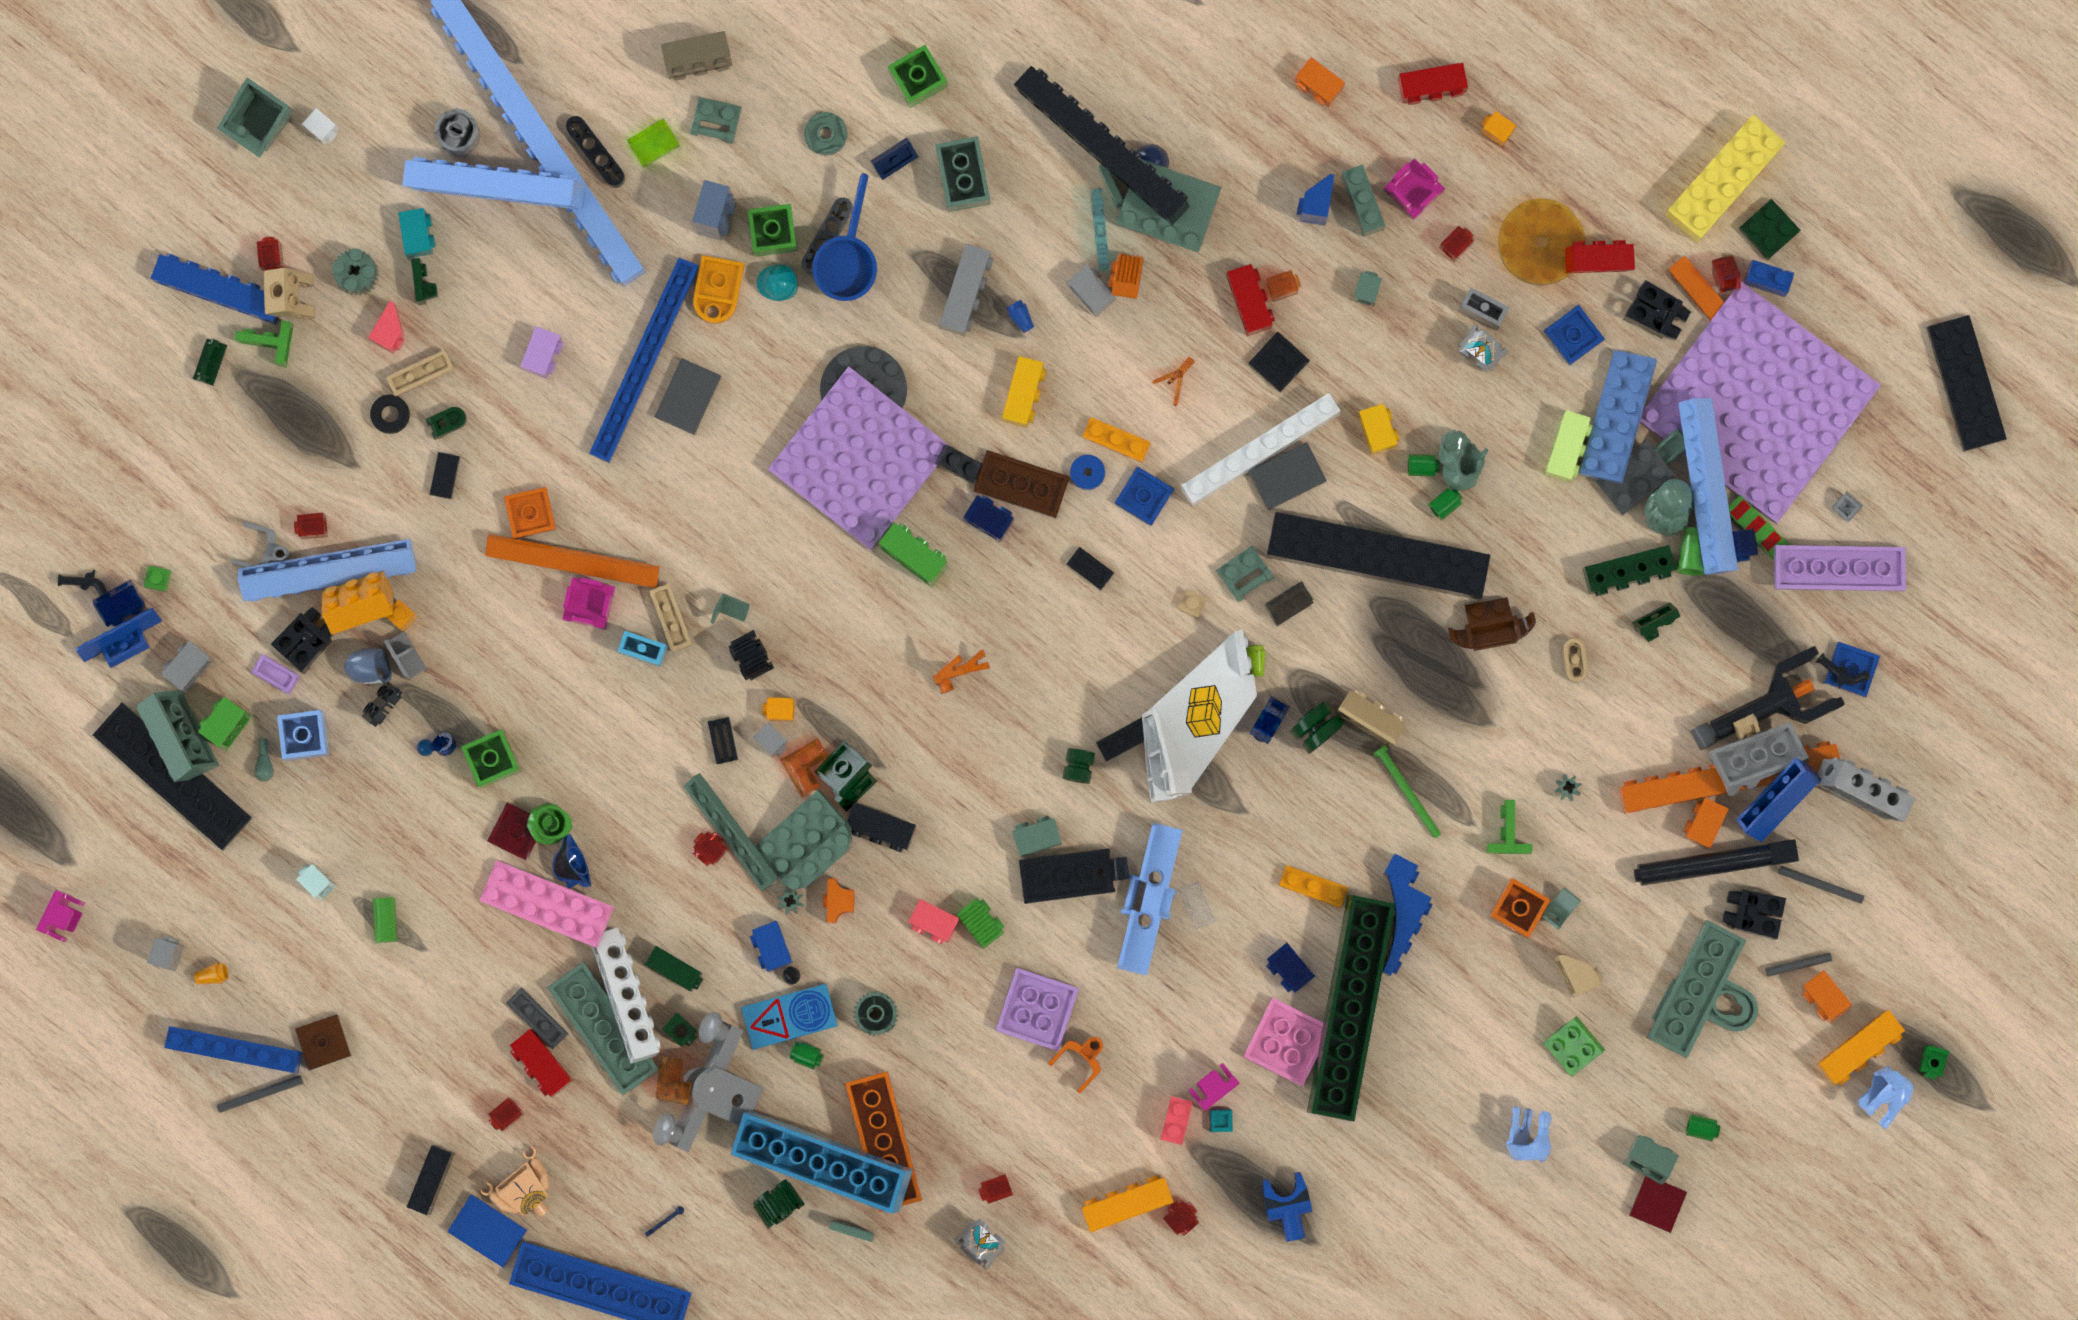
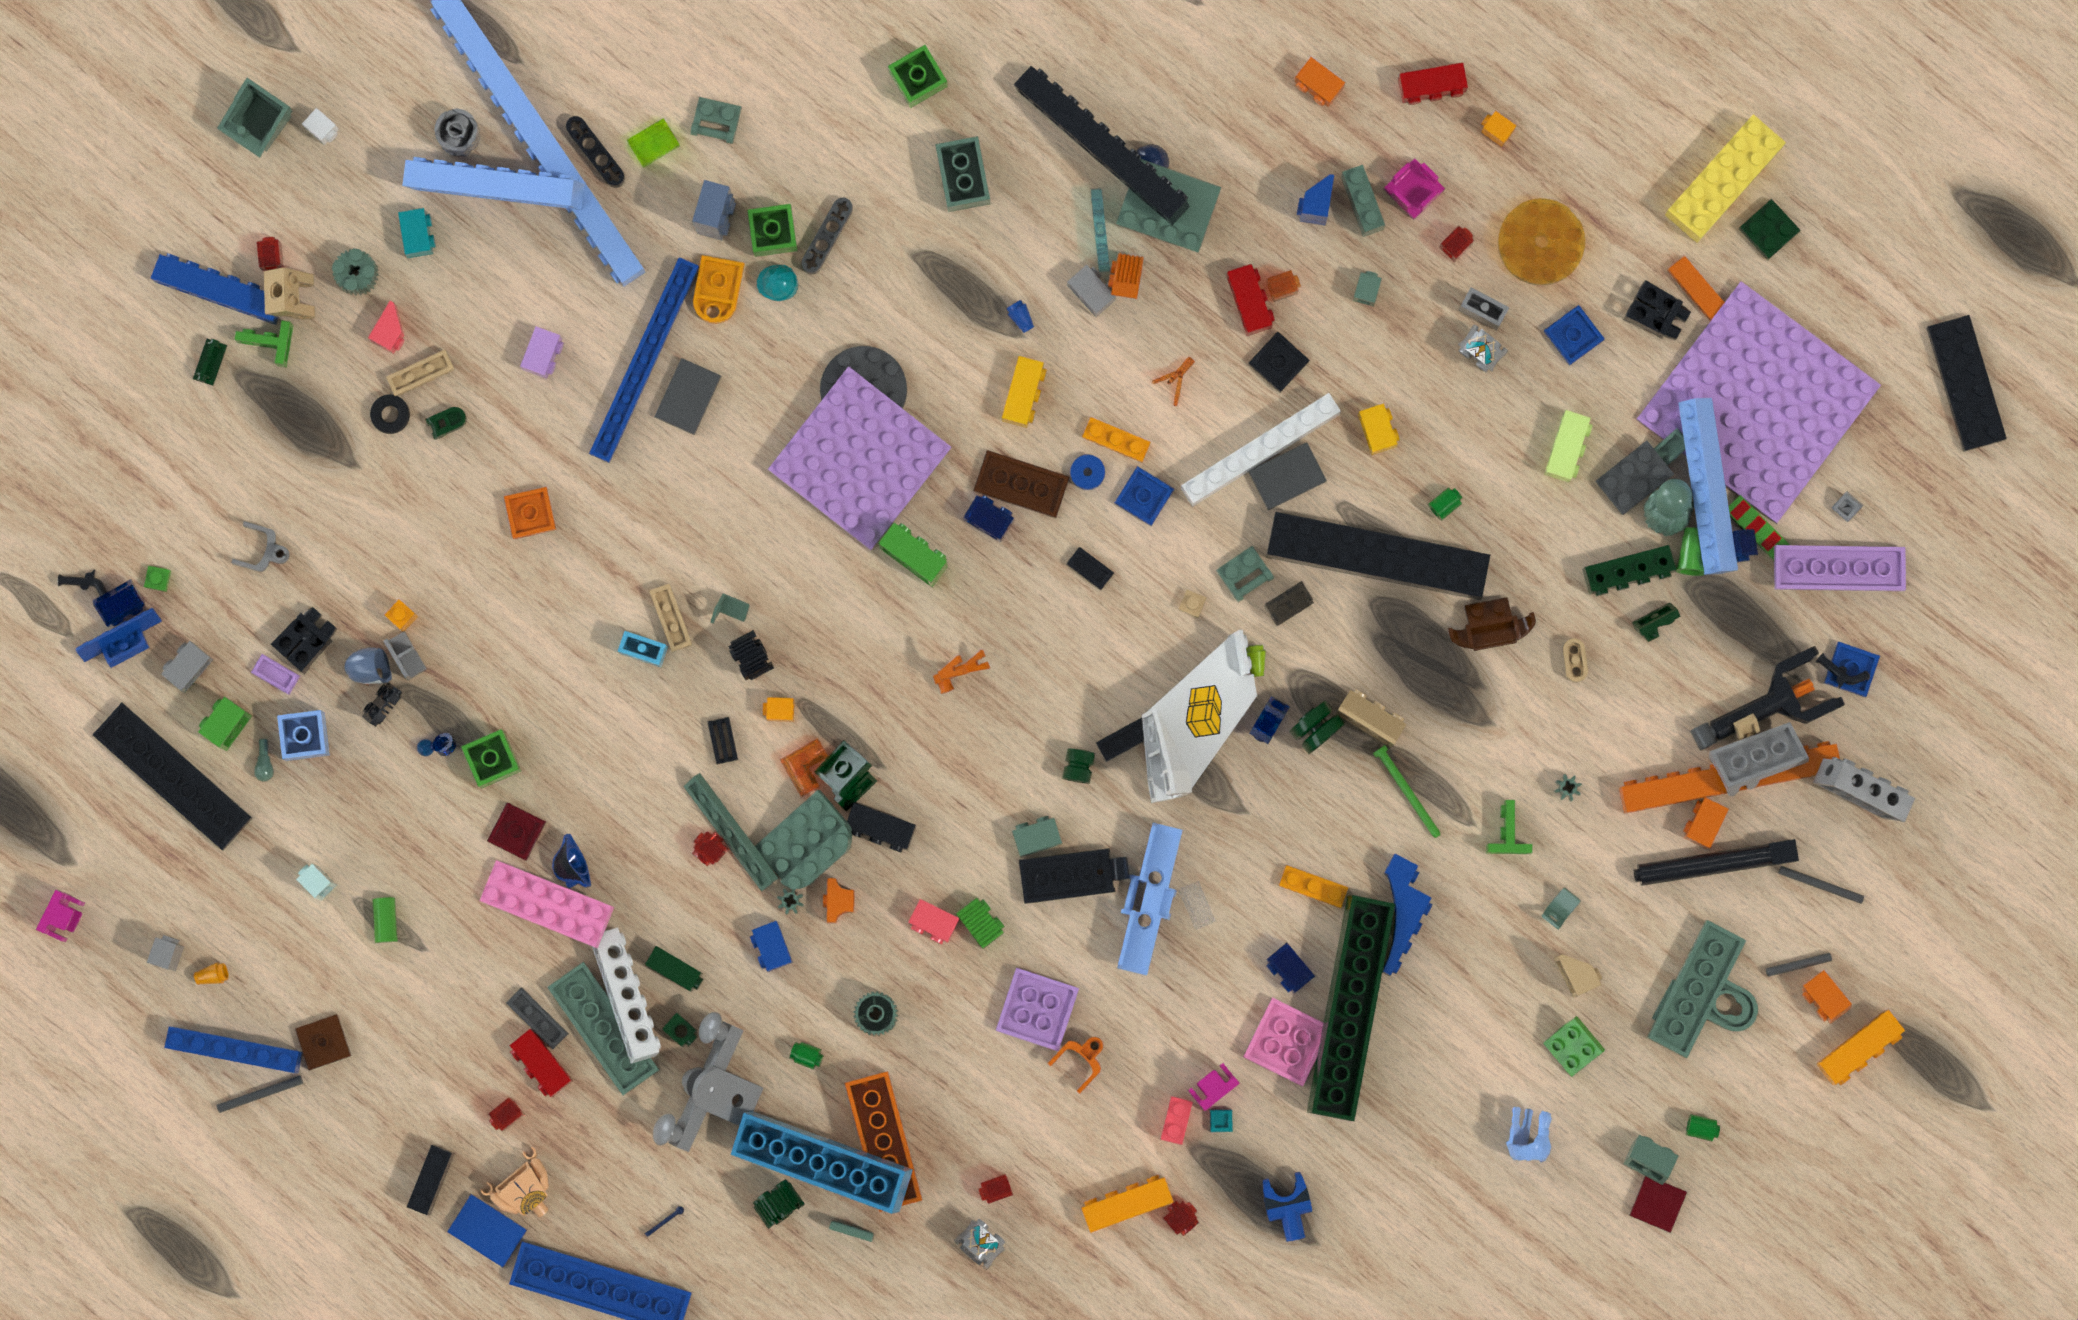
(176, 735): sand green slope -> none
(311, 526): clear red brick -> none
(325, 570): light blue brick -> none
(357, 602): light orange brick -> none
(423, 290): dark green hinge -> none
(444, 475): black tile -> none
(549, 823): bright green hat -> none
(572, 561): orange tile -> none
(588, 602): dark pink panel -> none
(669, 1085): clear orange brick -> none
(697, 55): dark tan brick -> none
(771, 740): light grey brick -> none
(787, 978): black hinge -> none
(789, 1016): dark azure tile -> none
(825, 146): sand green tile -> none
(845, 265): blue piece -> none
(894, 158): dark blue plate -> none
(958, 463): black plate -> none
(965, 290): light grey brick -> none
(1111, 186): sand green tile -> none
(1423, 465): green brick -> none
(1460, 461): sand green hair -> none
(1519, 908): orange brick -> none
(1599, 257): red brick -> none
(1618, 417): medium blue plate -> none
(1726, 274): clear red brick -> none
(1748, 913): black hips -> none
(1768, 278): blue brick -> none
(1778, 799): blue brick -> none
(1887, 1088): light blue piece -> none
(1928, 1054): green brick -> none

